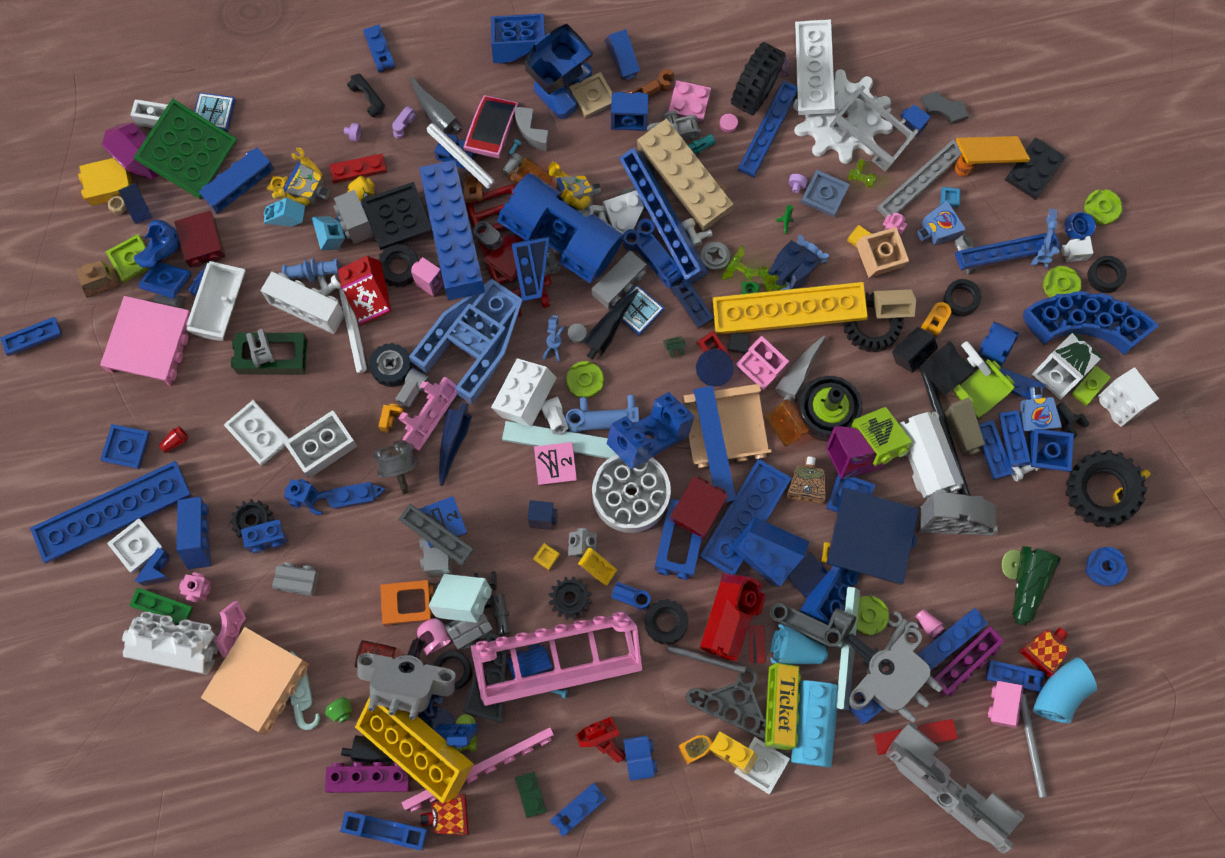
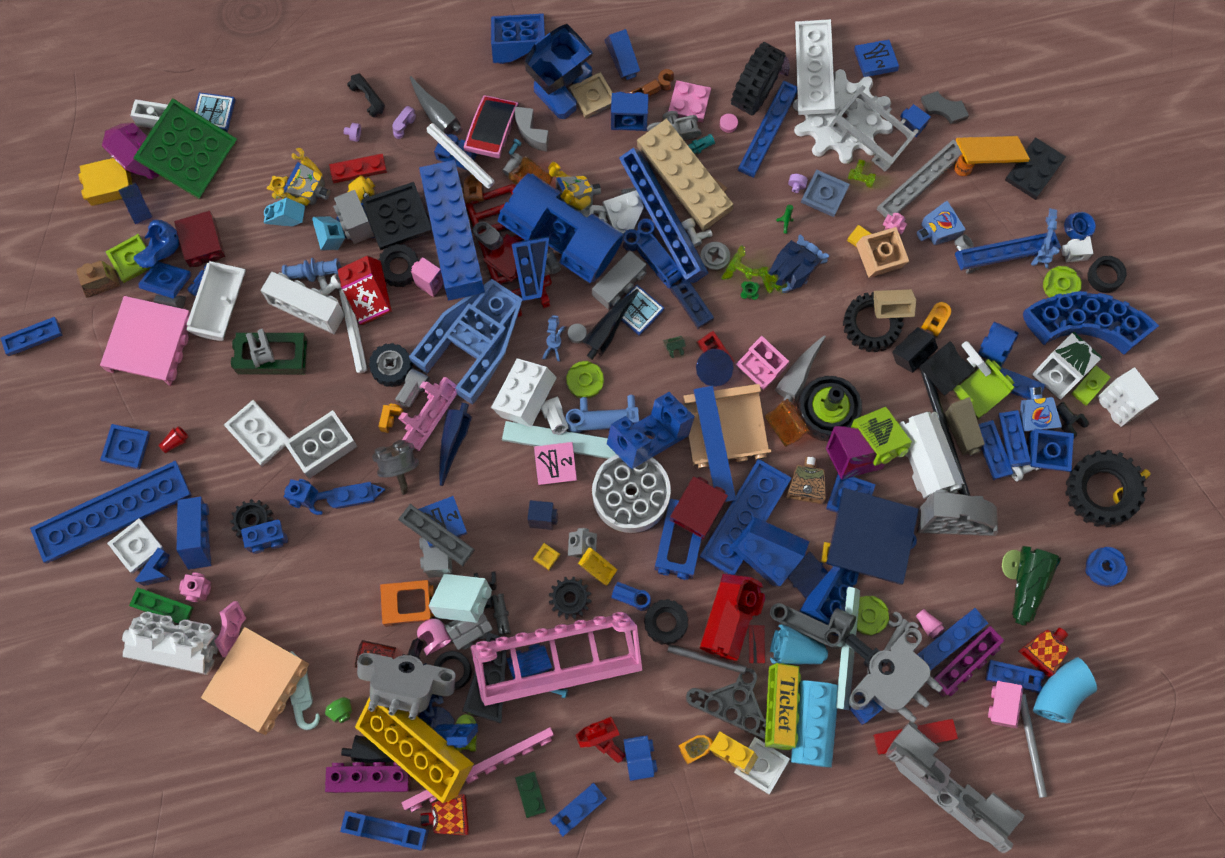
(117, 205): tan tile -> none
(236, 180): blue brick -> none
(295, 580): light grey brick -> none
(378, 47): blue plate -> none
(739, 342): black tile -> none
(790, 308): yellow plate -> none
(876, 58): none -> blue tile
(951, 195): dark azure tile -> none
(971, 287): black tyre -> none
(1103, 206): lime tile -> none

